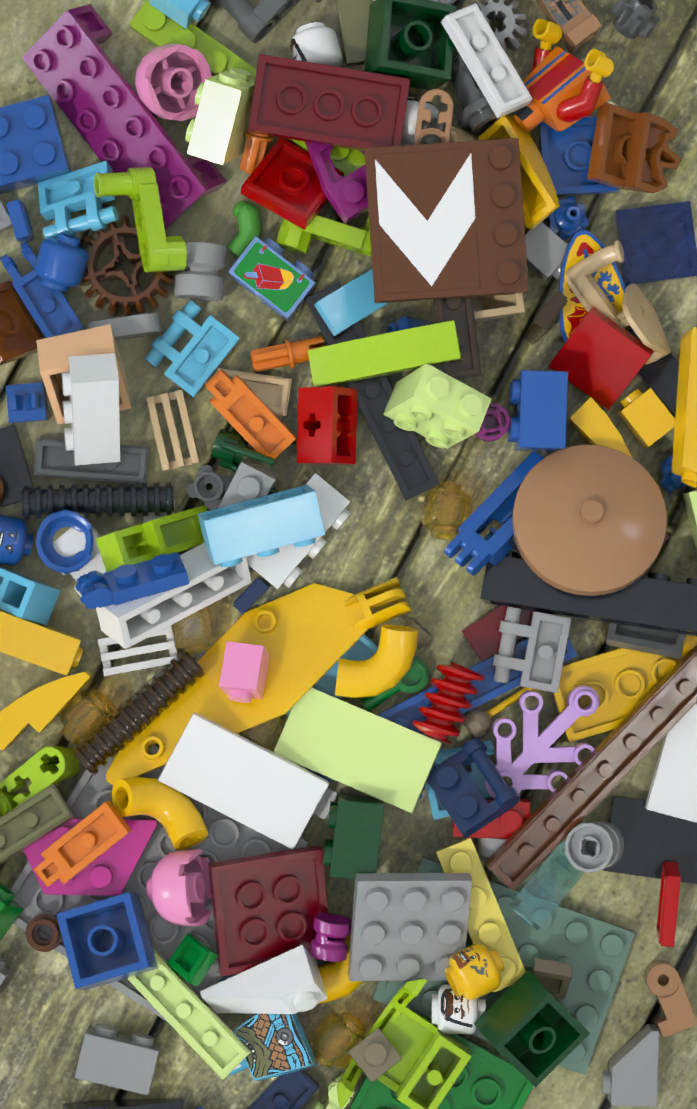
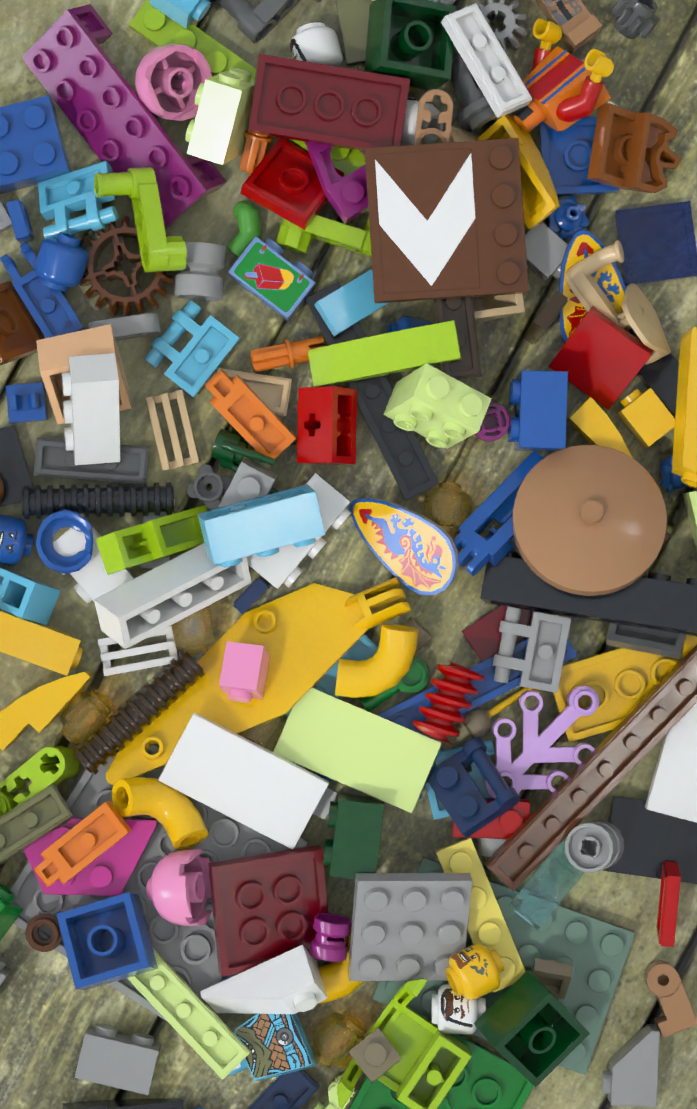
(132, 581): blue hinge -> none
(192, 959): green tile -> none
(407, 544): none -> shield

